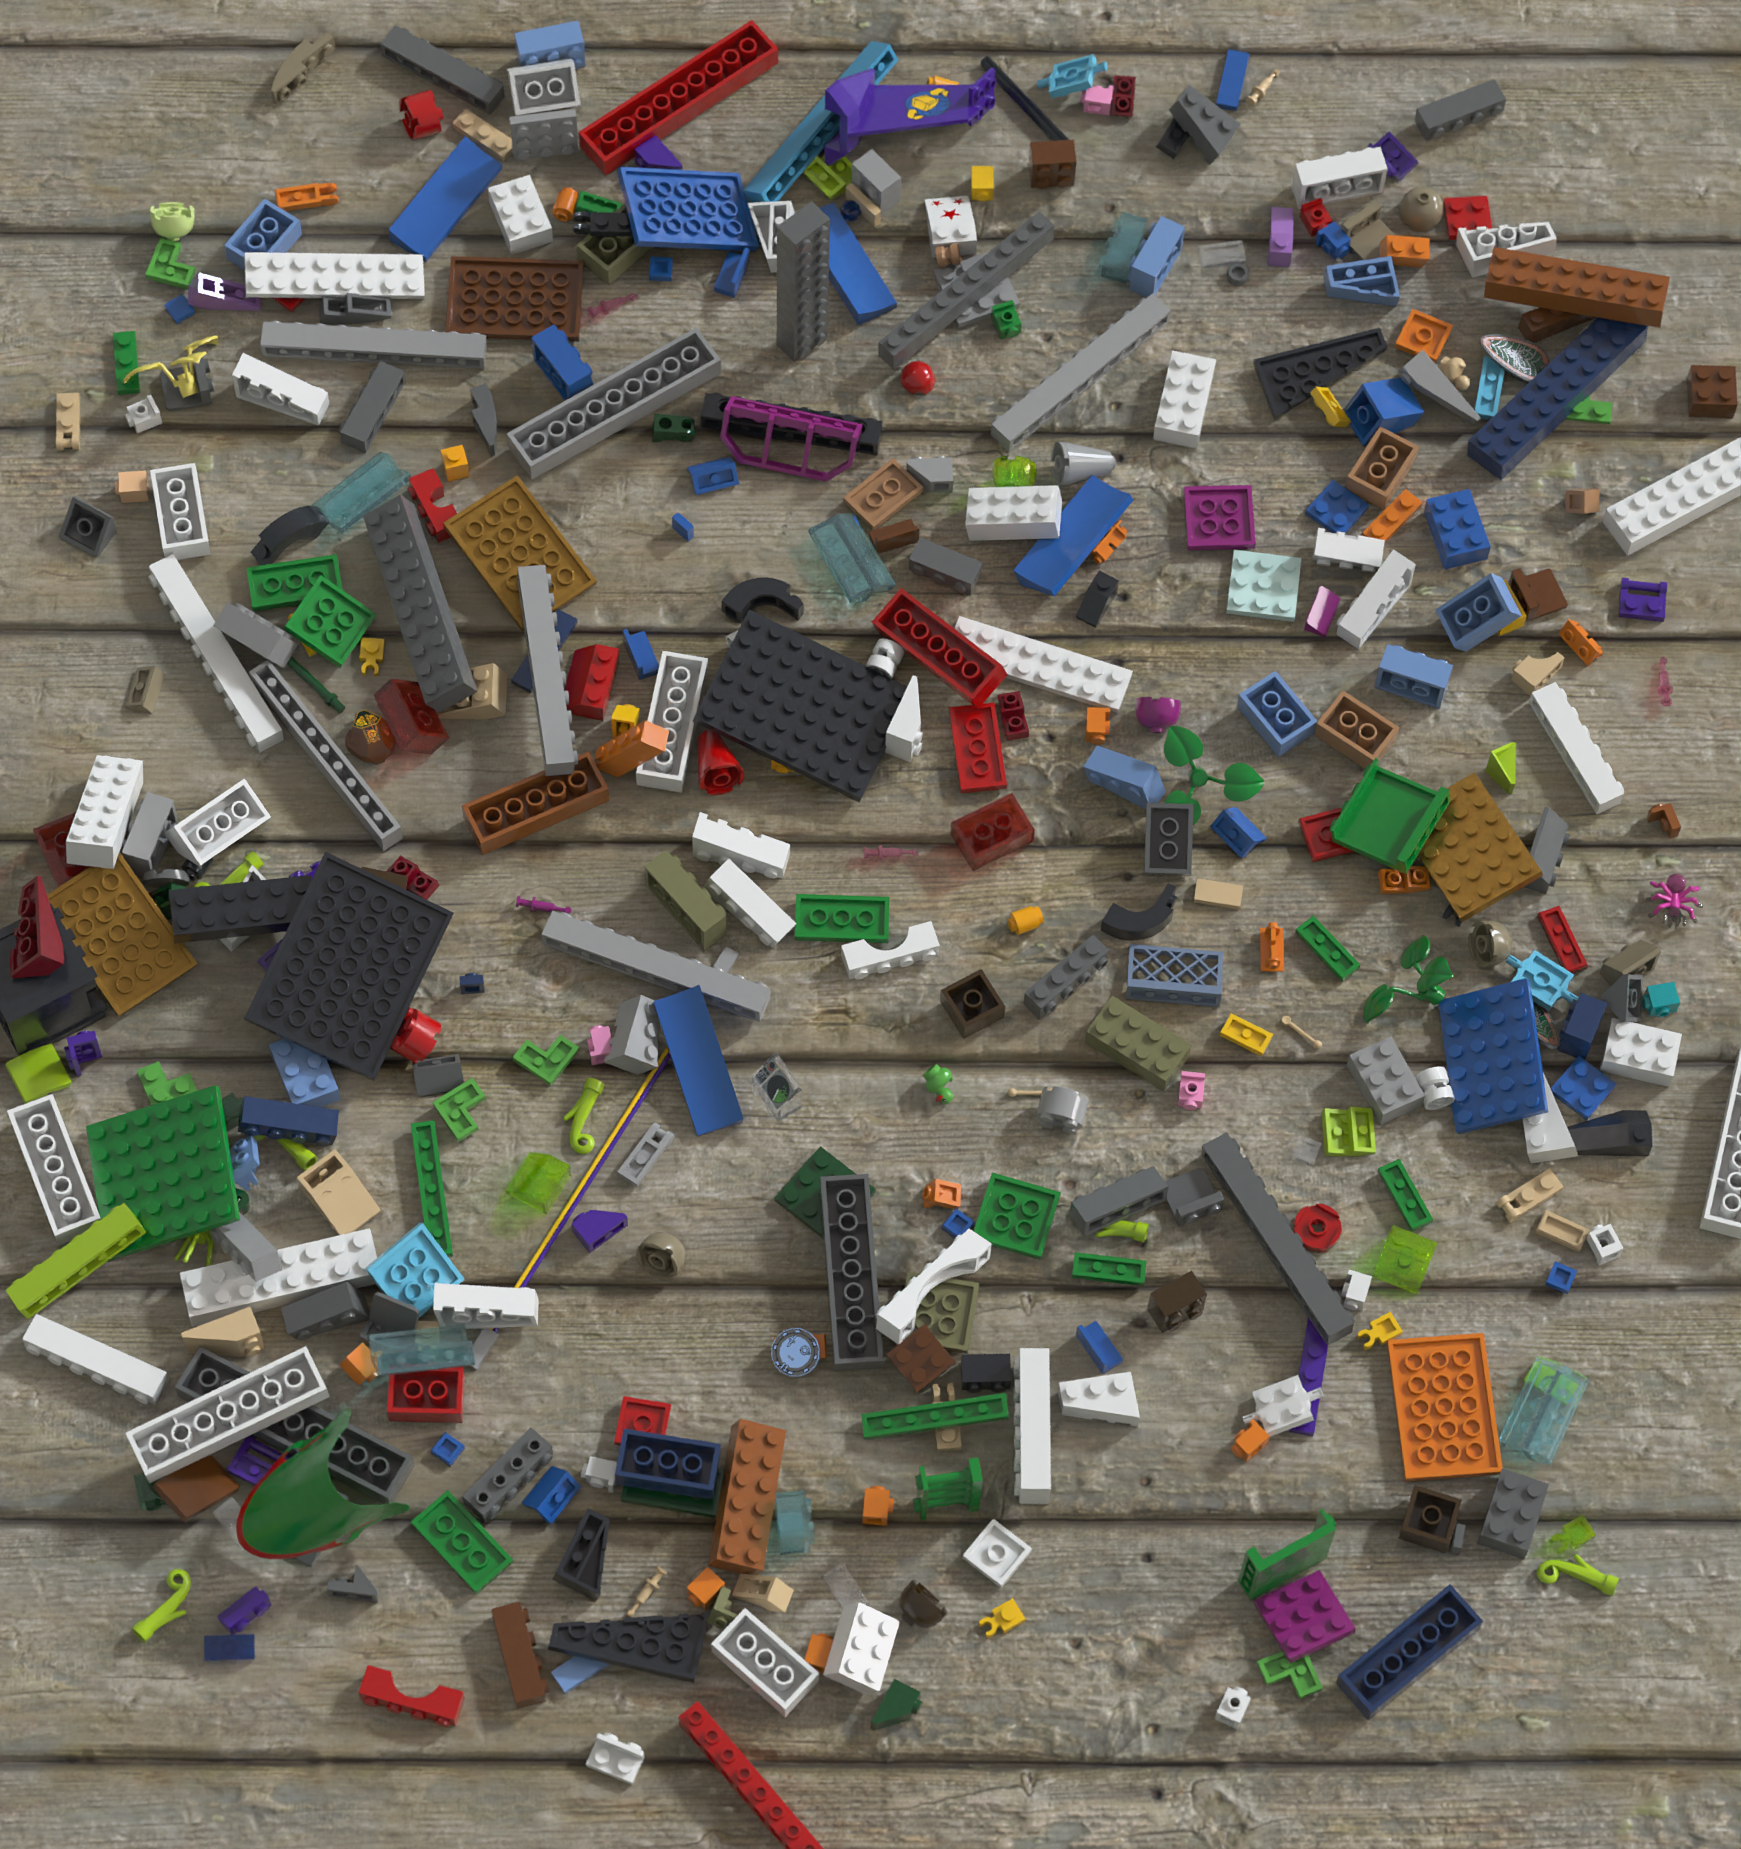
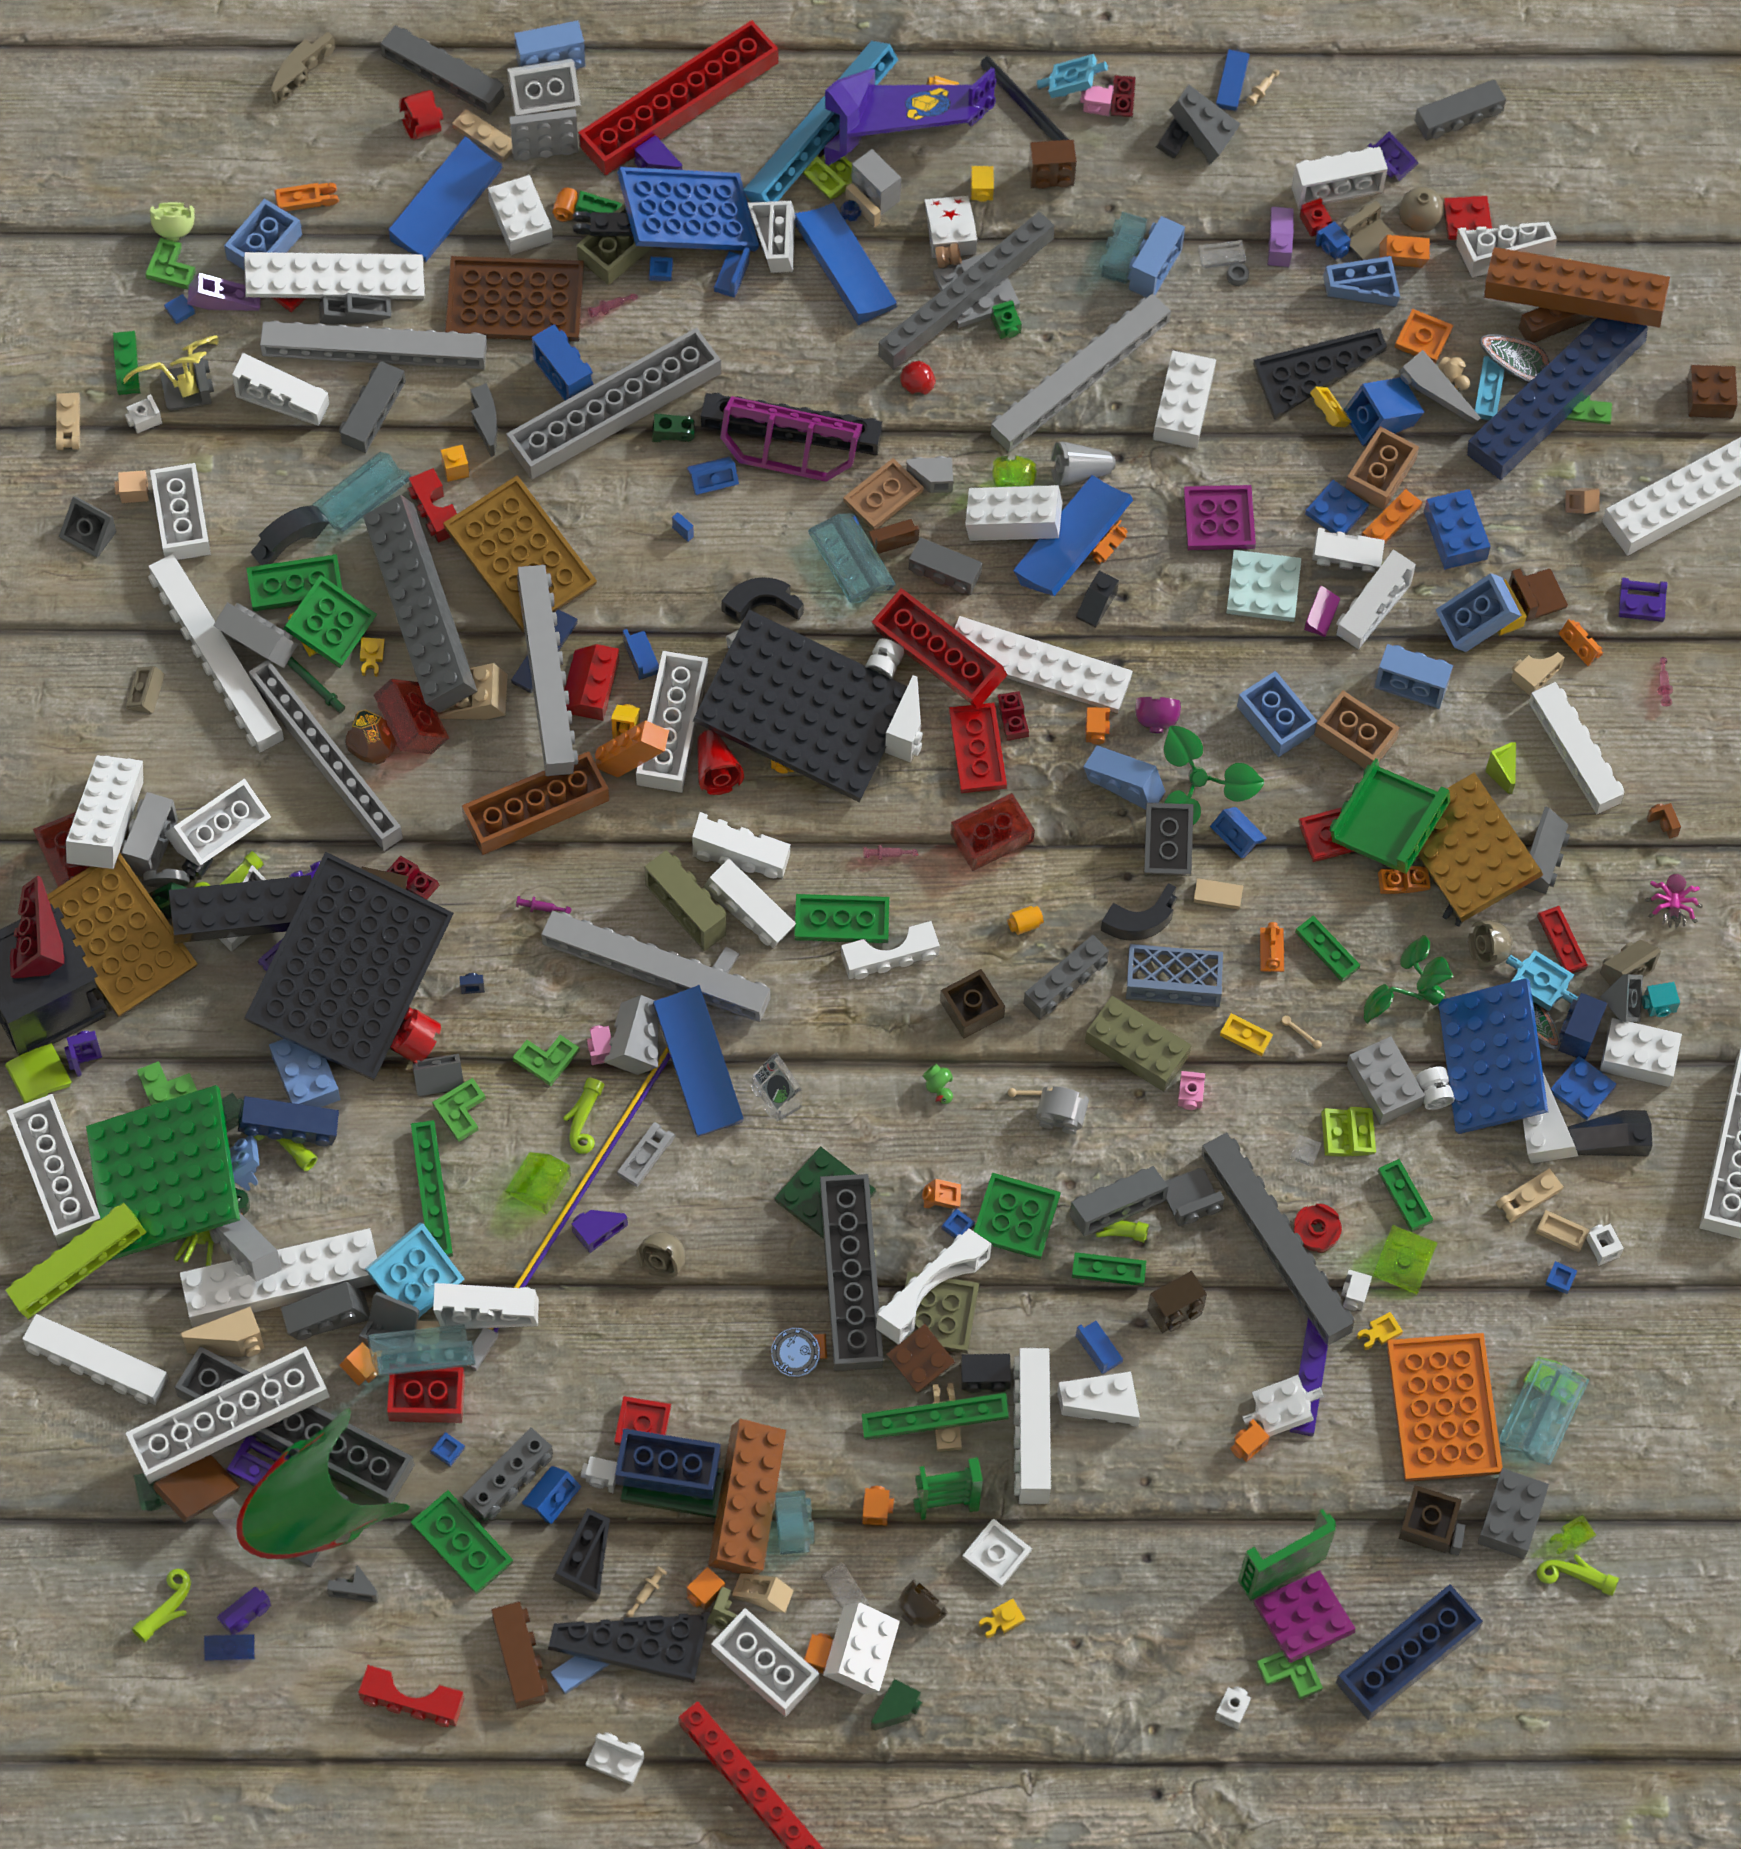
(338, 1194): tan slope -> none
(803, 281): dark grey brick -> none

